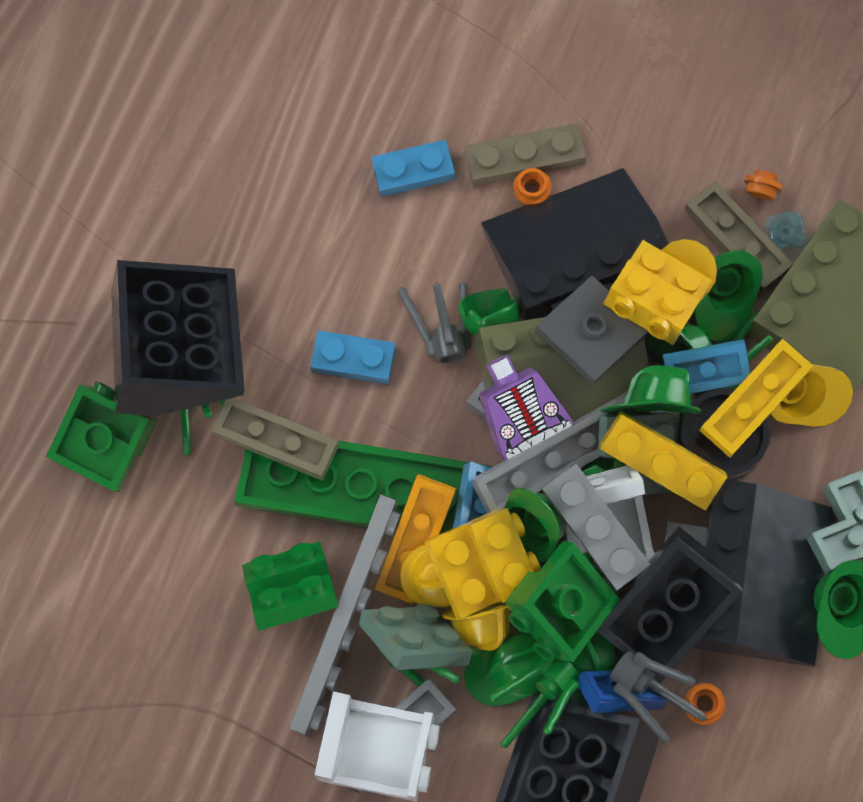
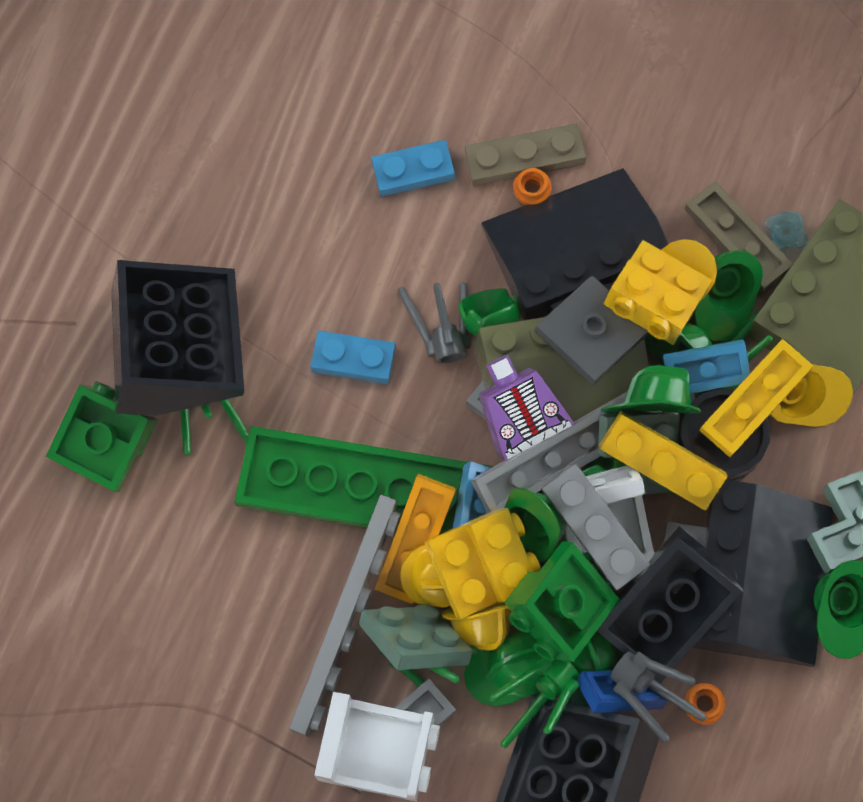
(275, 438): dark tan plate -> none
(289, 585): green plate -> none
(762, 185): orange plate -> none

